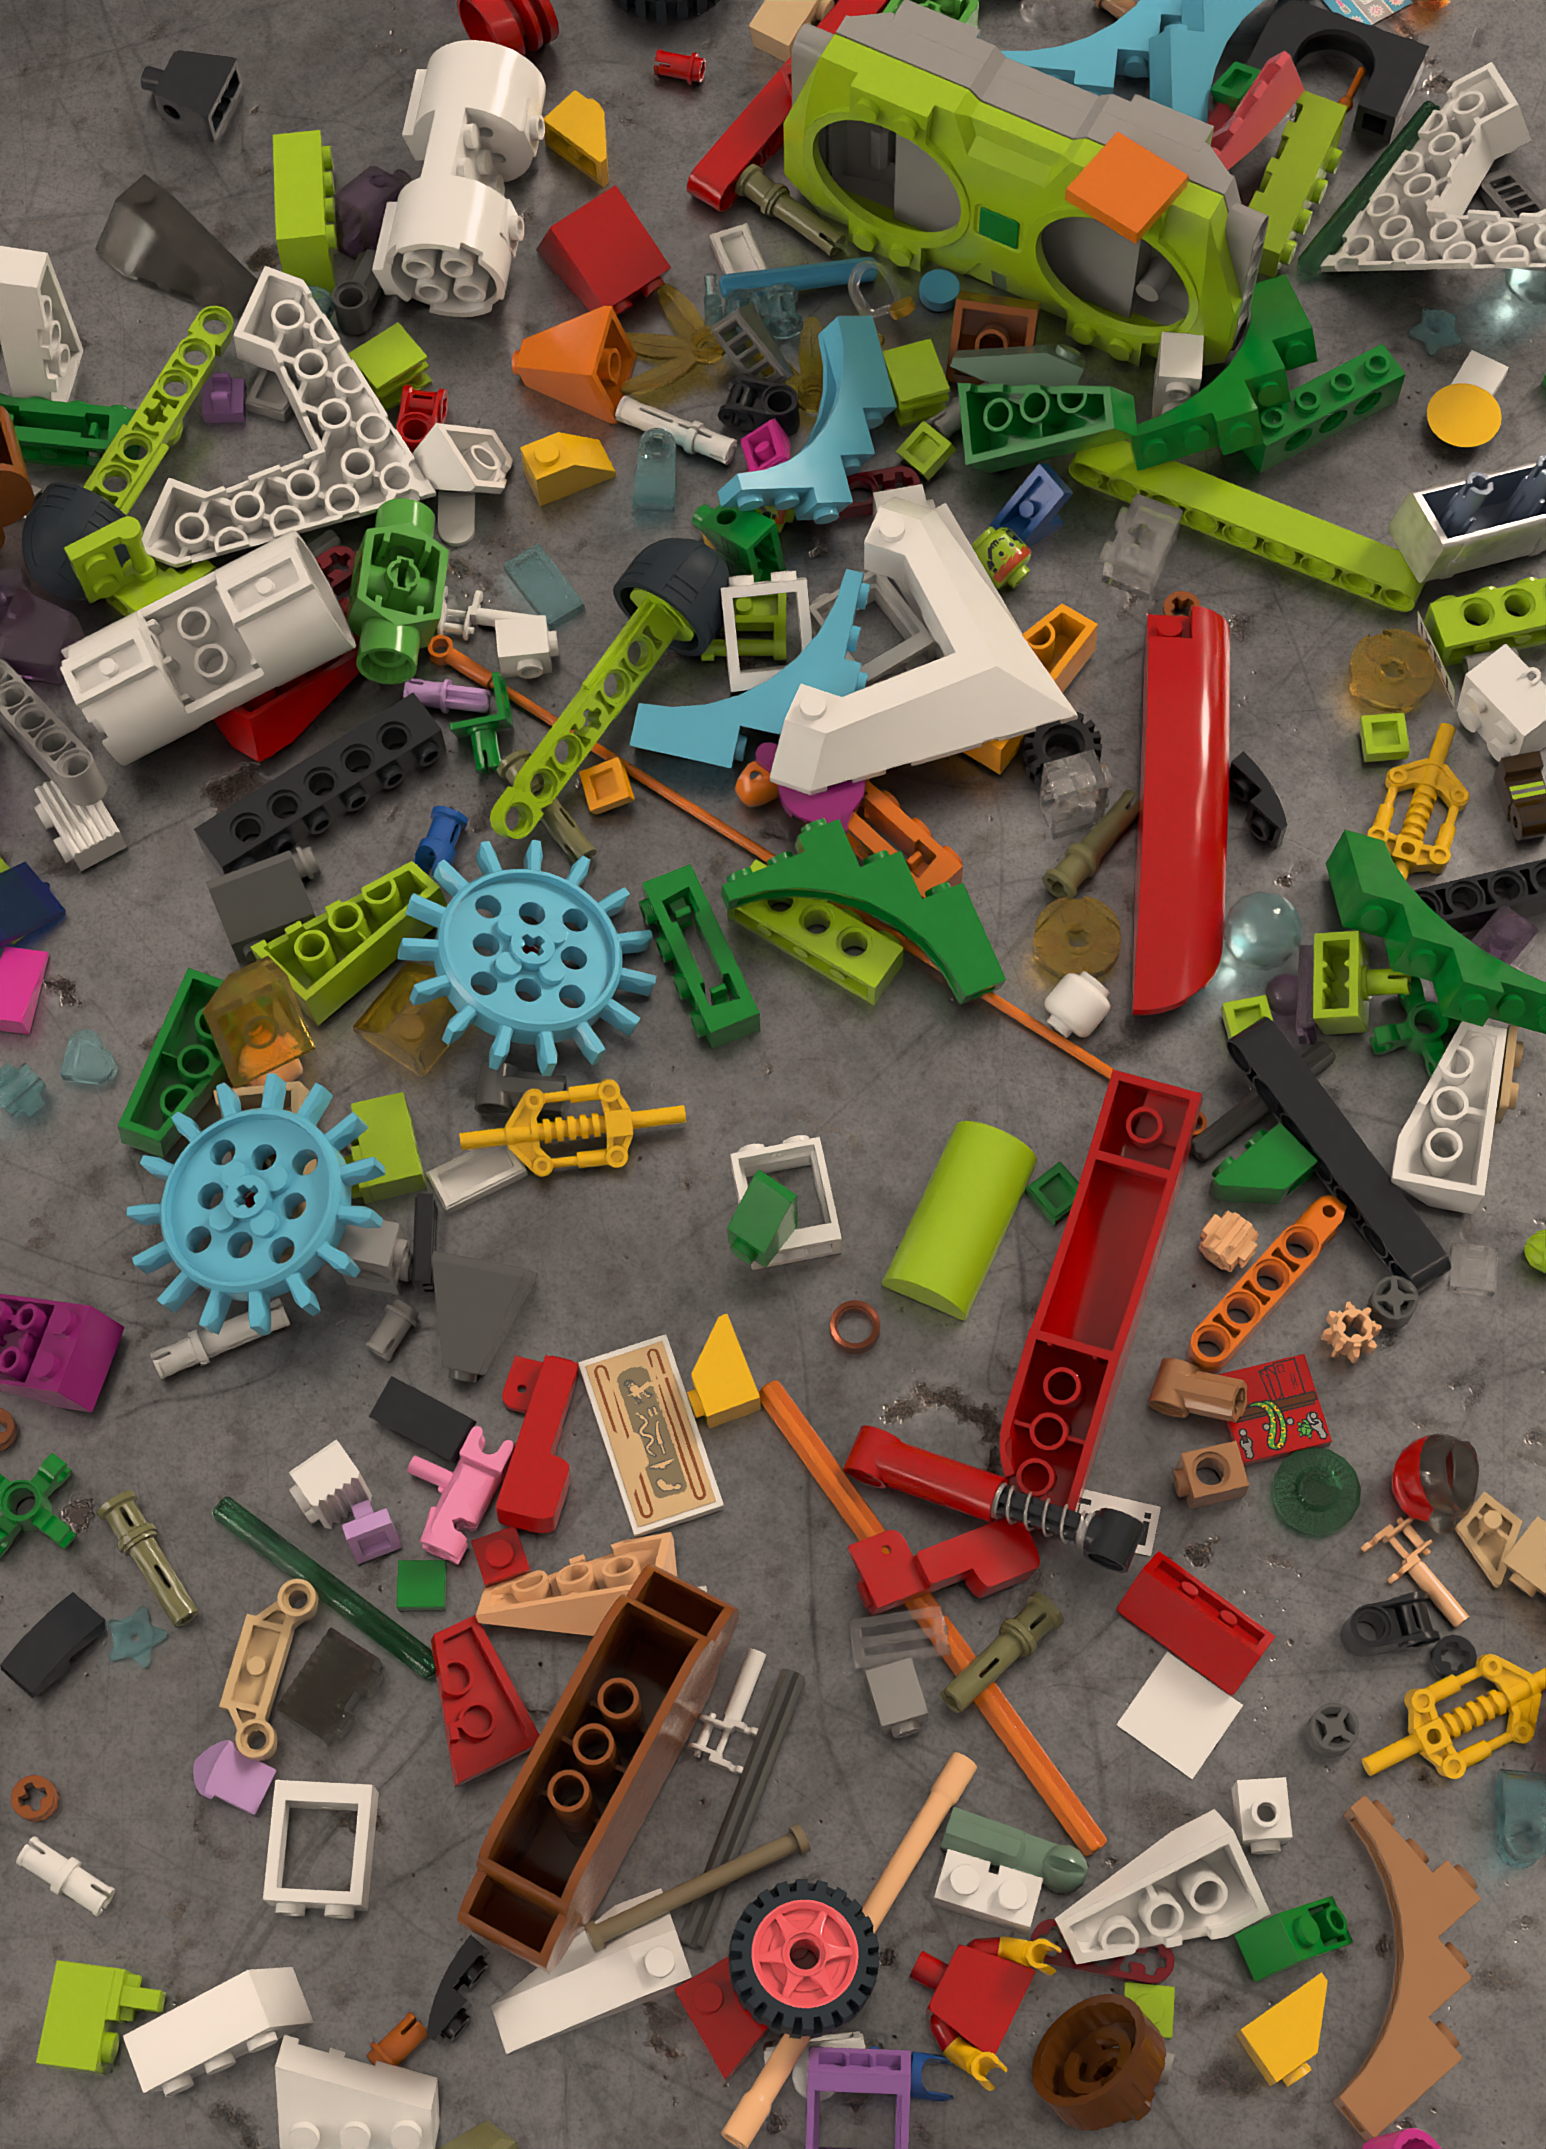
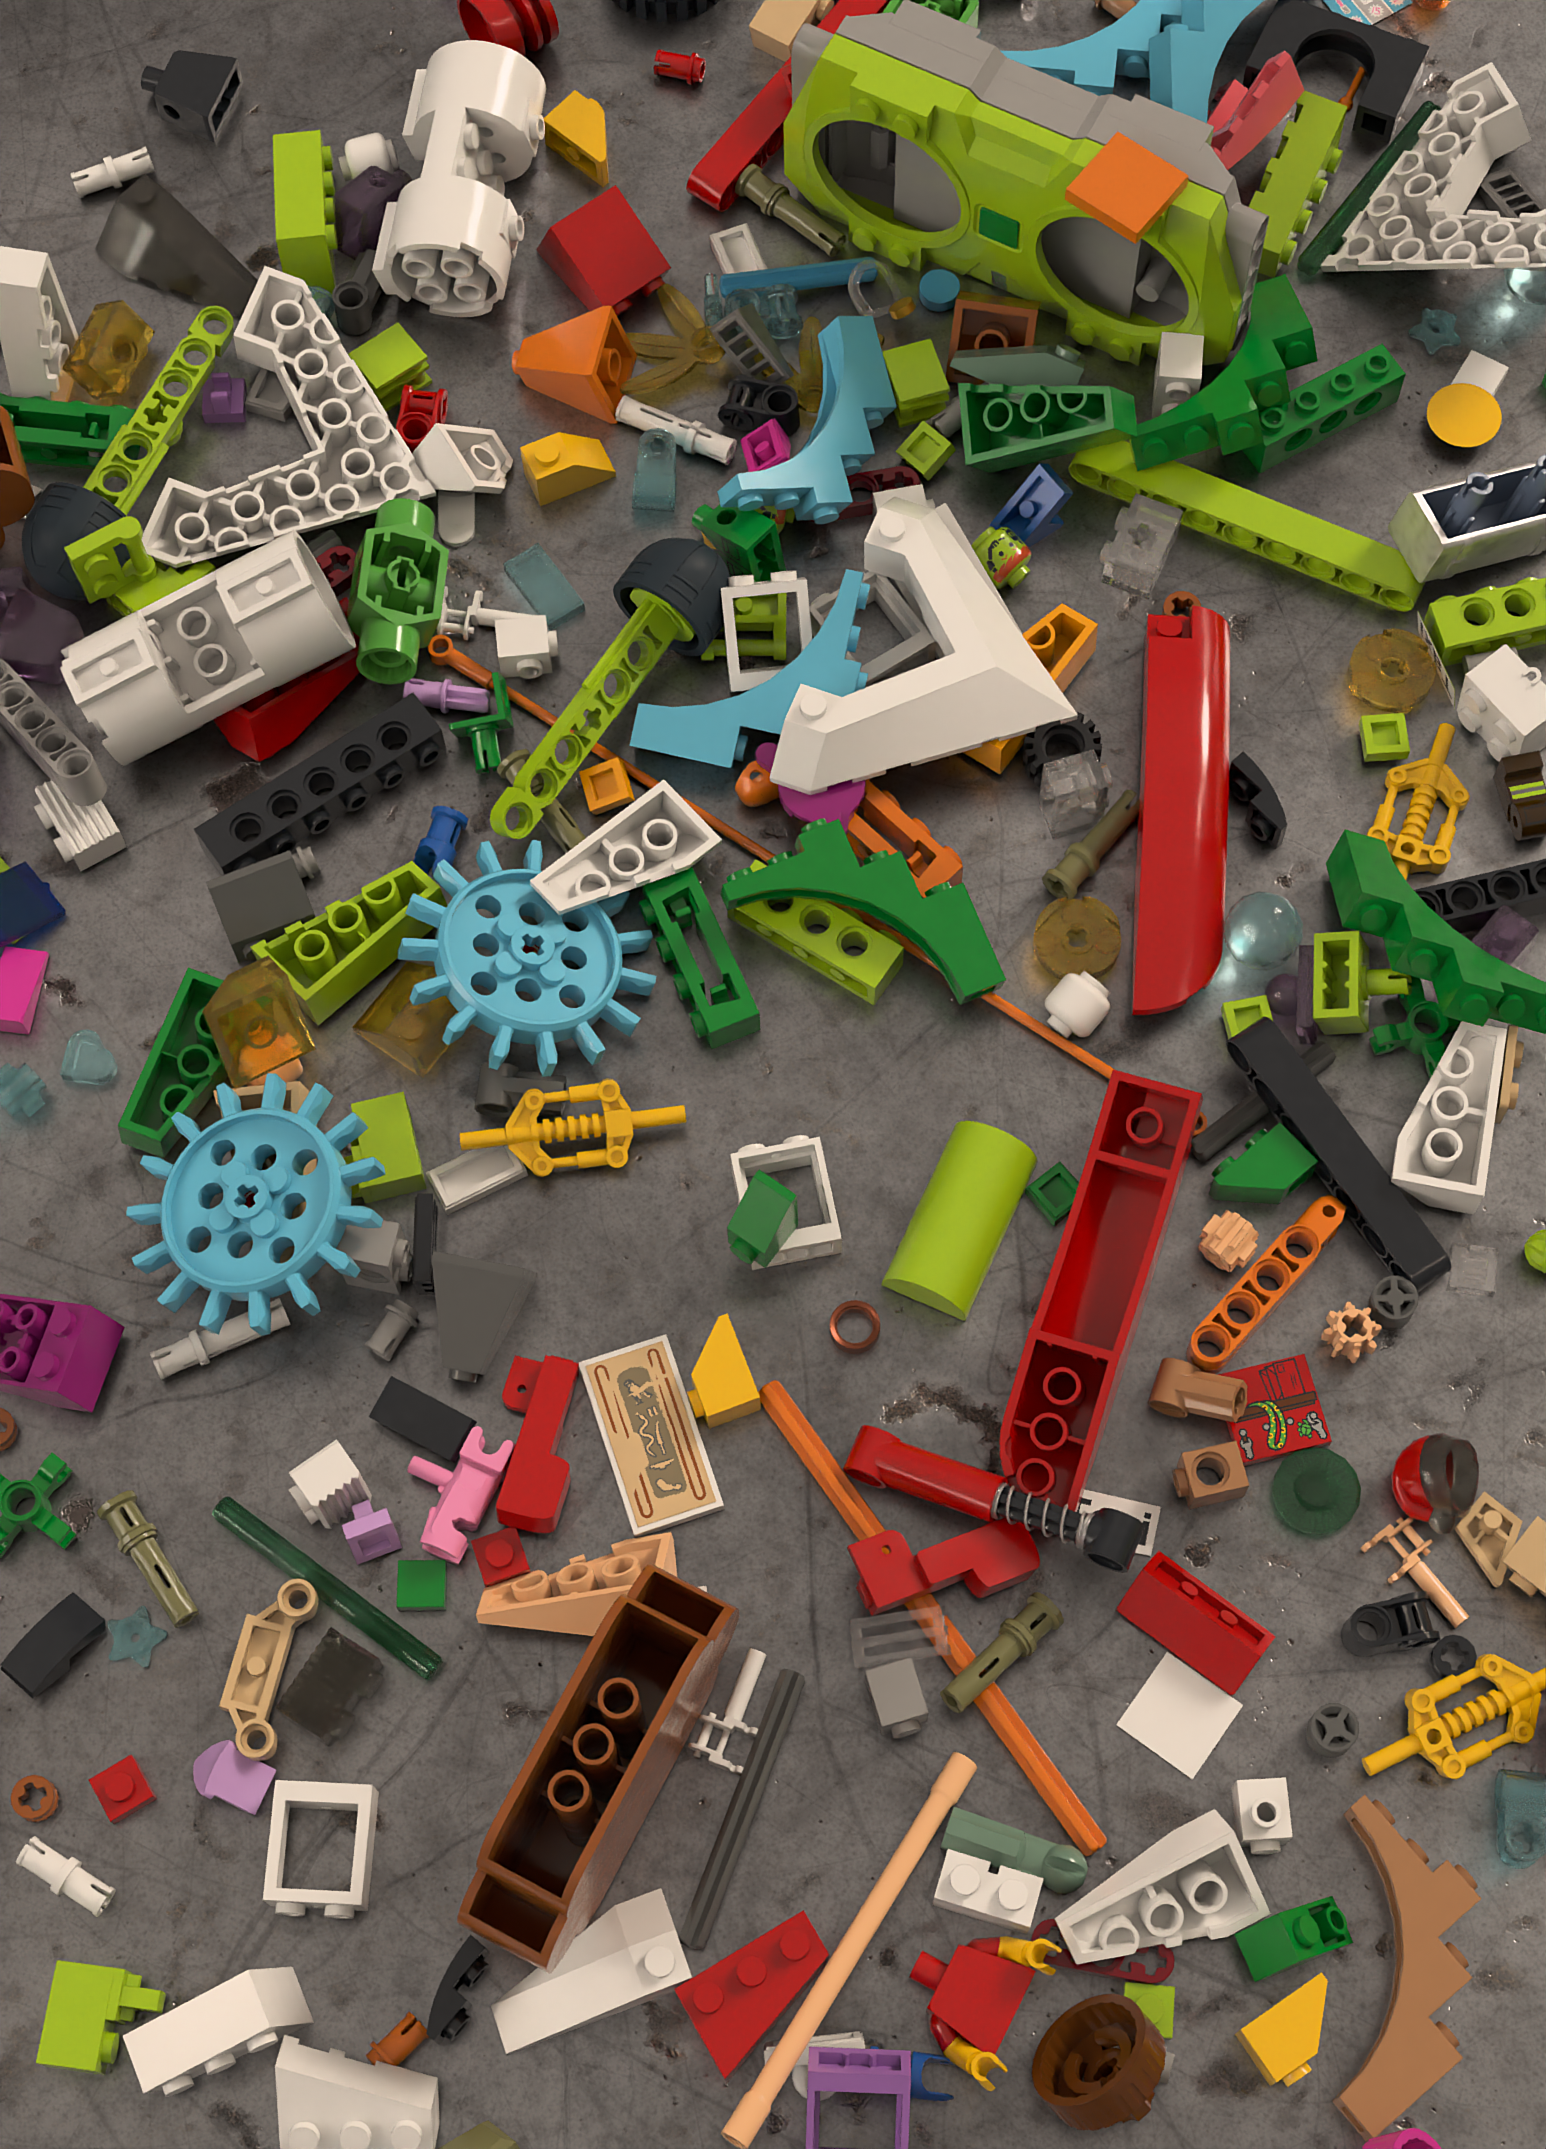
(109, 350): none -> clear yellow brick
(112, 172): none -> white pin
(122, 1789): none -> red plate
(367, 152): none -> white head
(478, 1703): red wing -> none
(636, 847): none -> white wedge
(696, 1887): dark tan bar -> none
(796, 1998): wheel -> none
(1234, 84): green tile -> none

